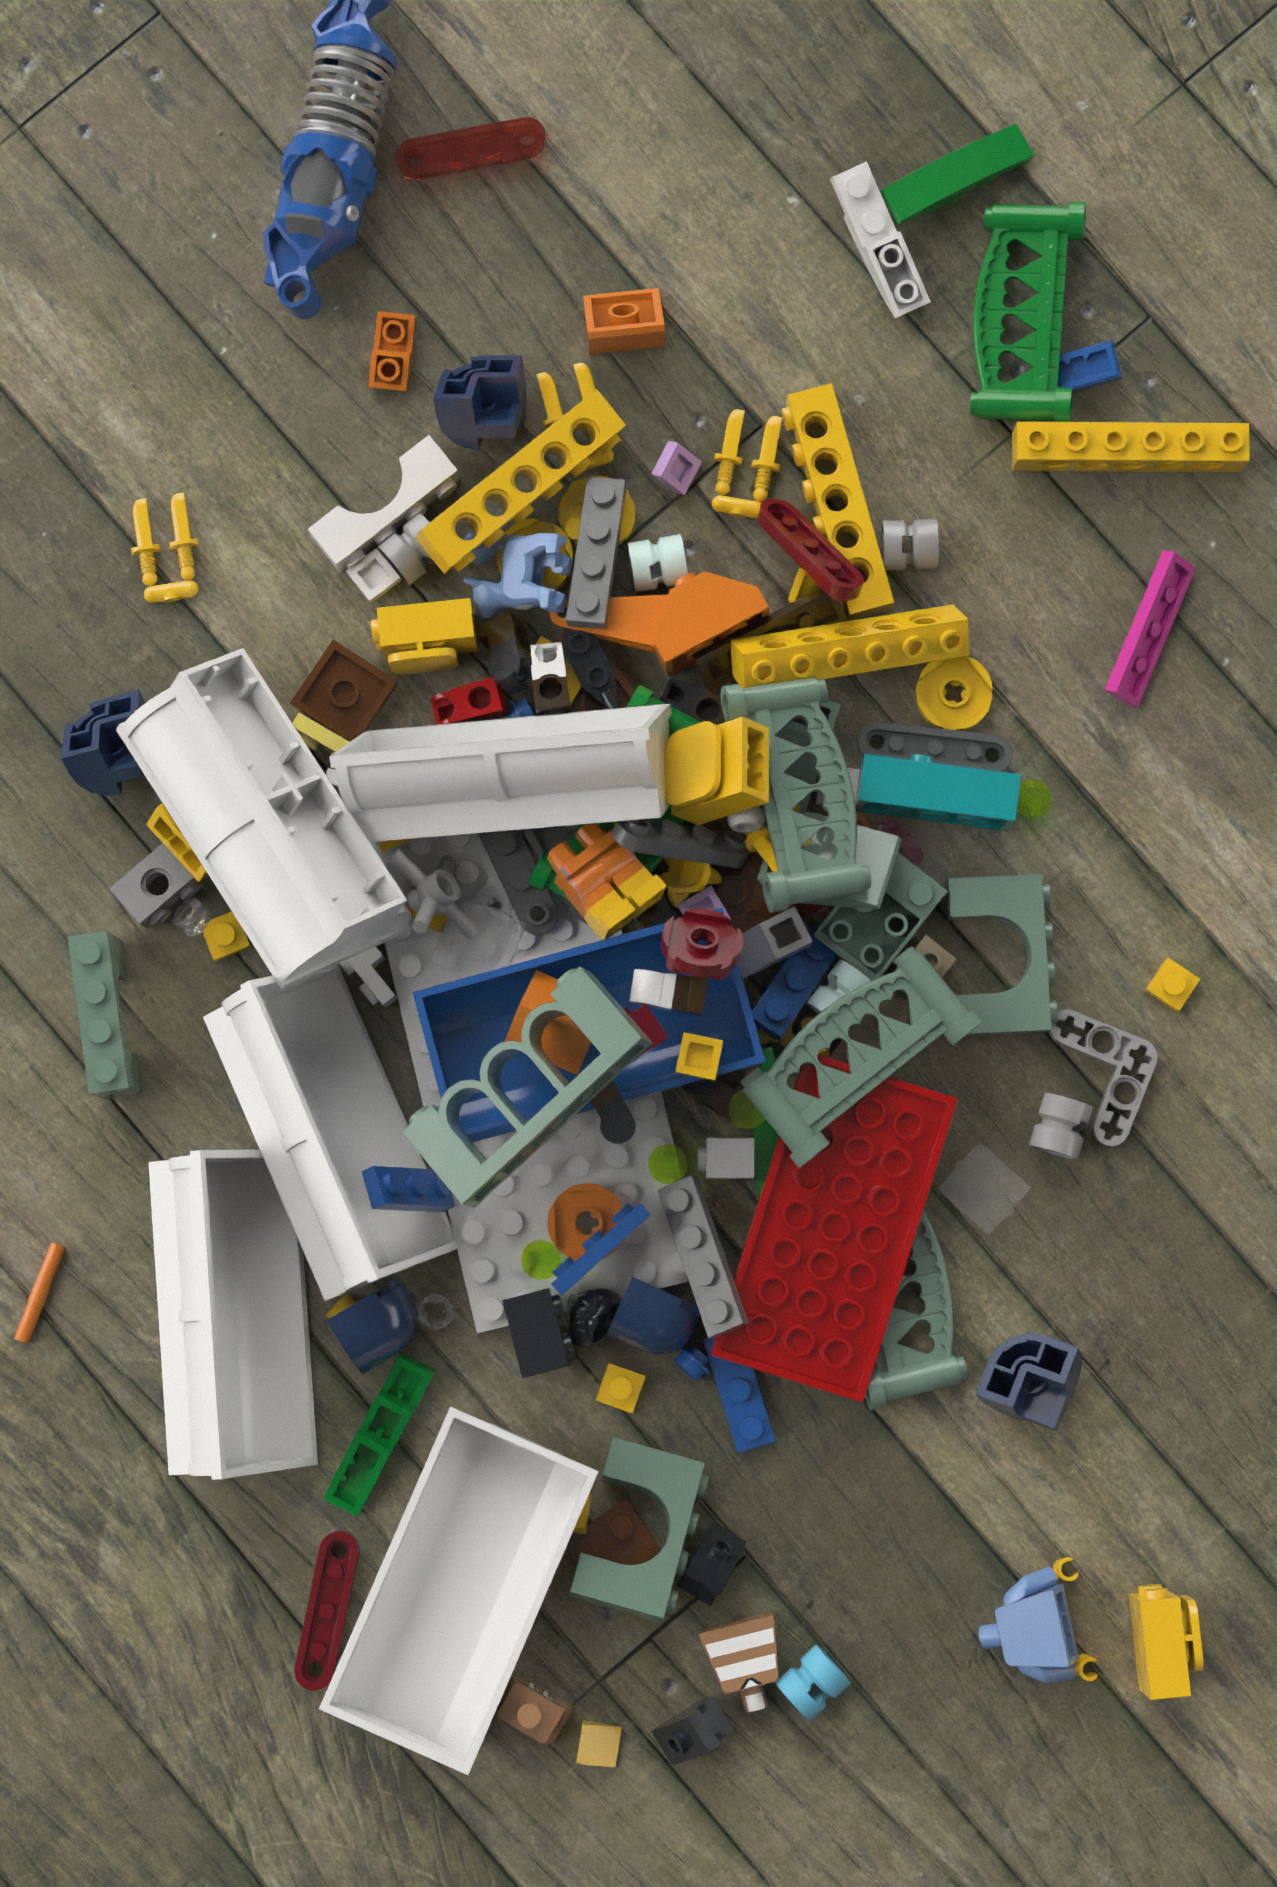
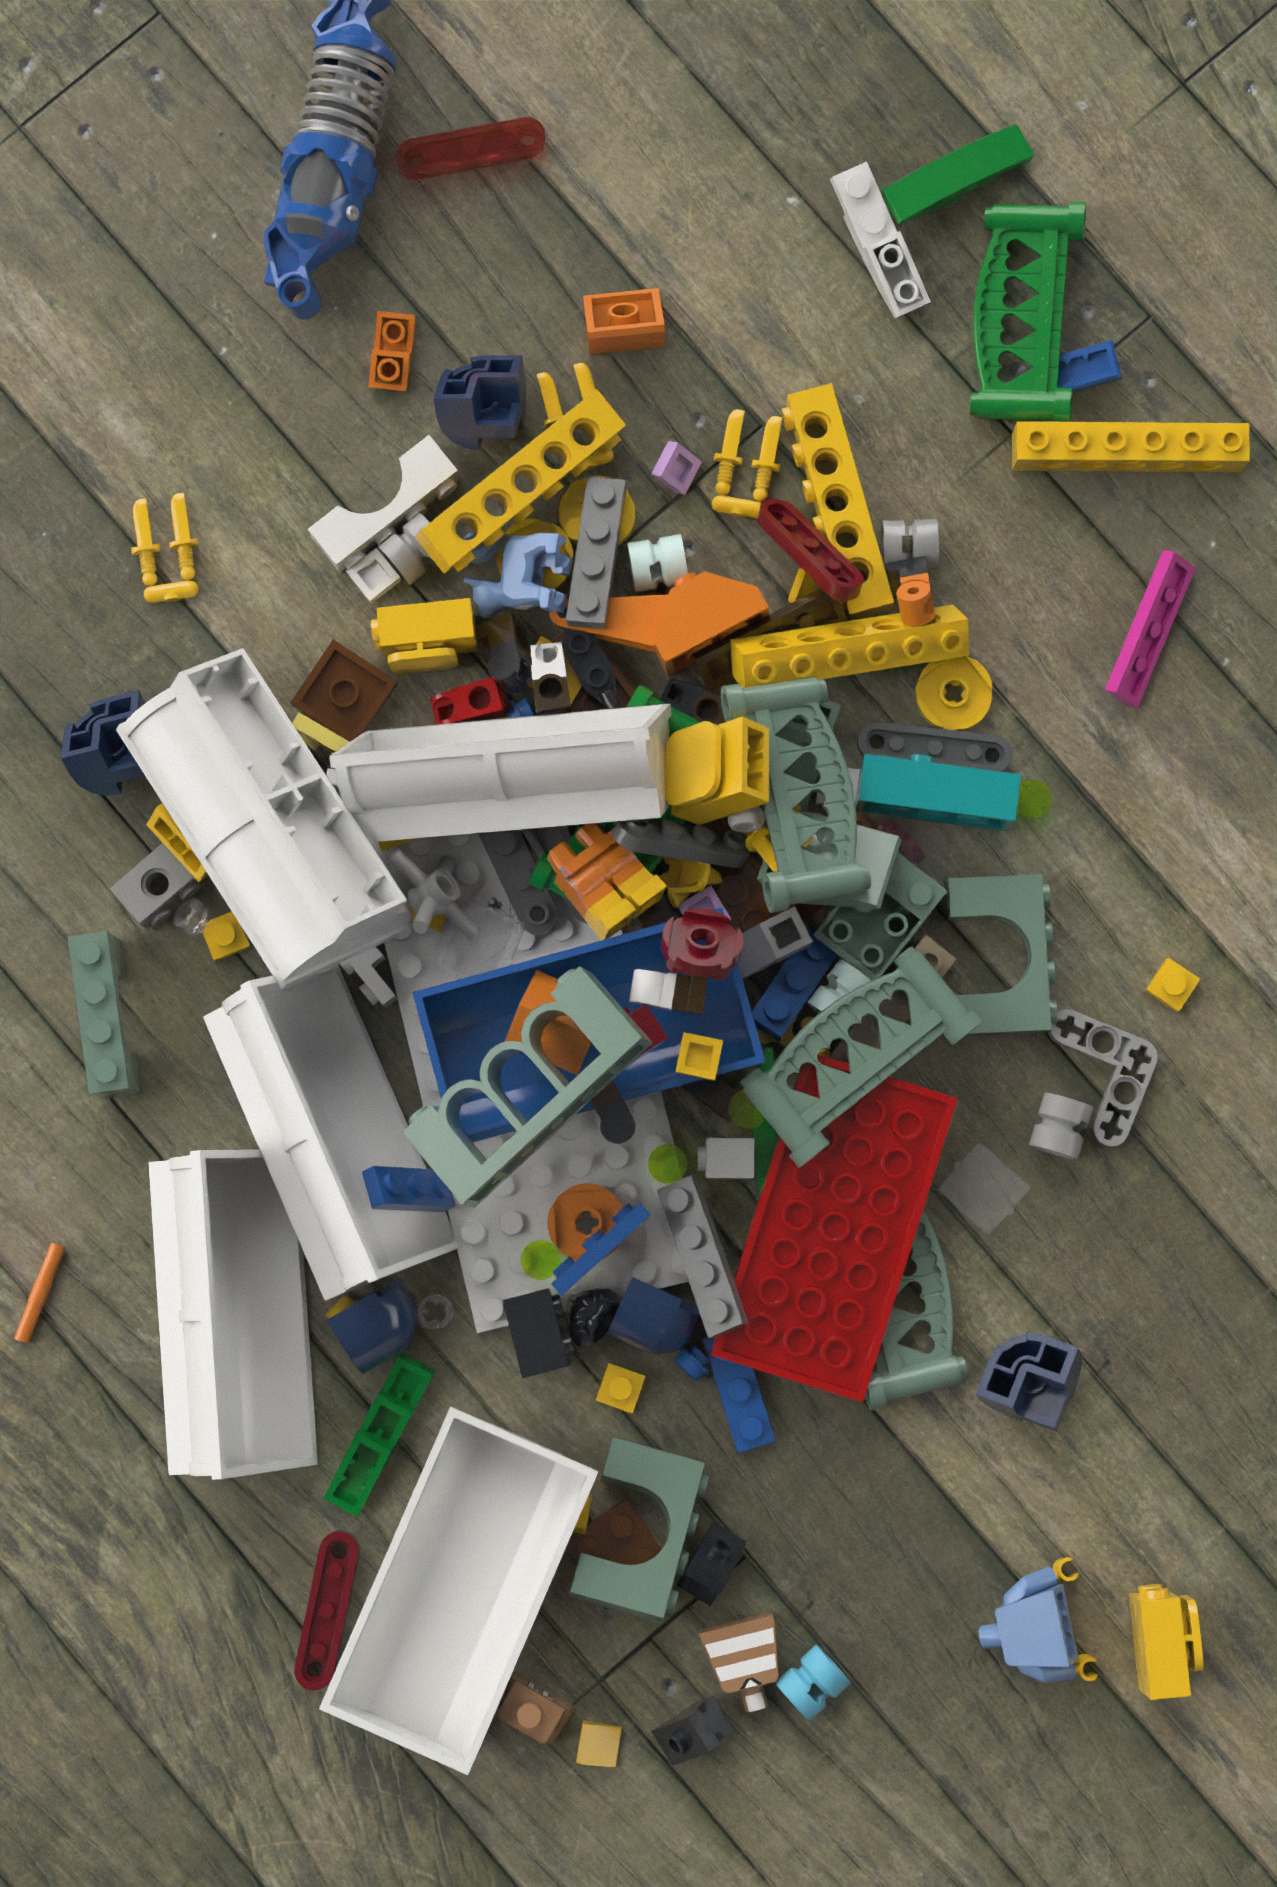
(913, 590): none -> orange leg

